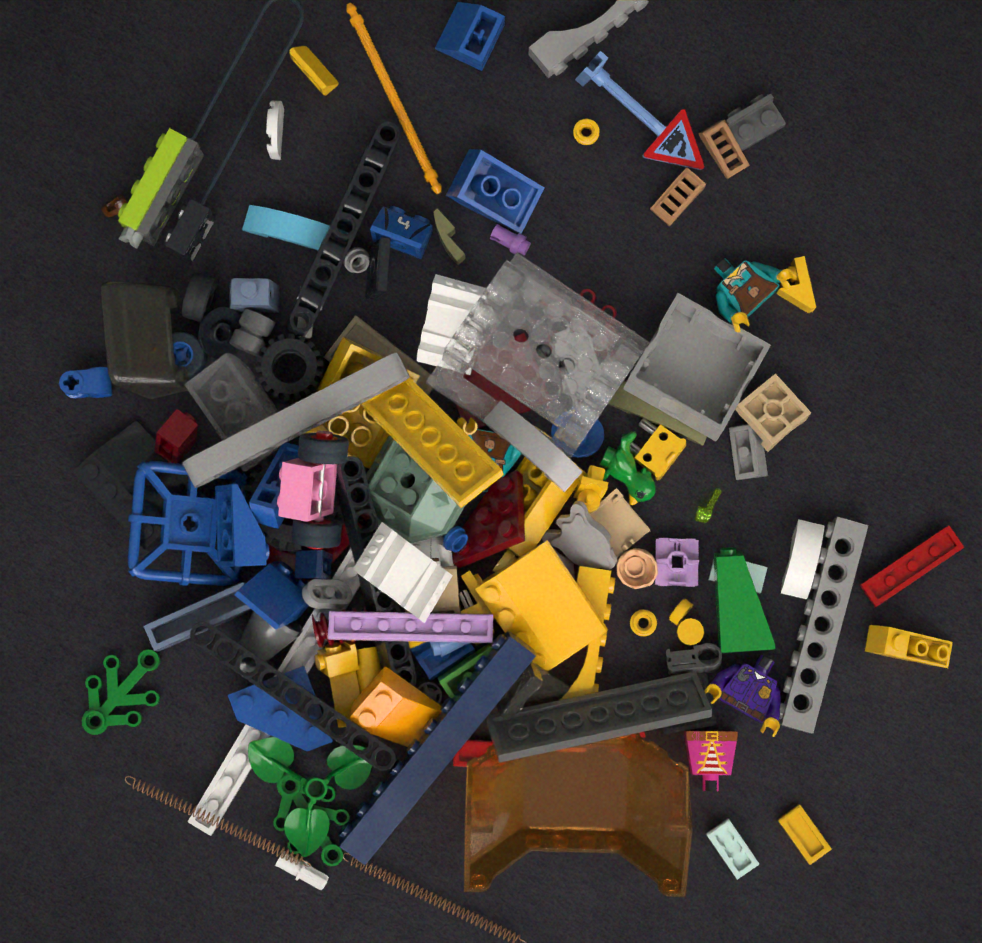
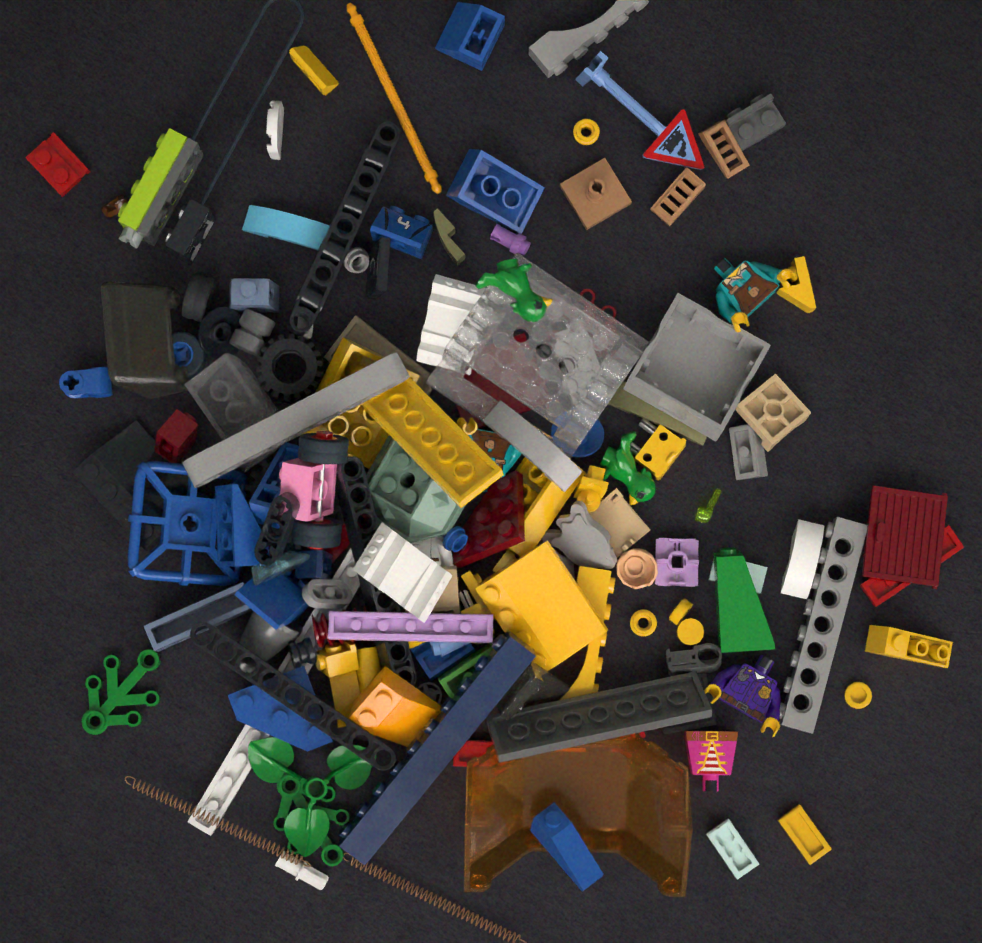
(57, 164): none -> red plate
(286, 523): none -> black beam
(287, 563): none -> clear light blue slope
(302, 652): none -> black wheel
(514, 282): none -> green animal
(566, 846): none -> blue slope
(595, 193): none -> medium nougat tile
(858, 695): none -> yellow tile
(904, 536): none -> dark red piece

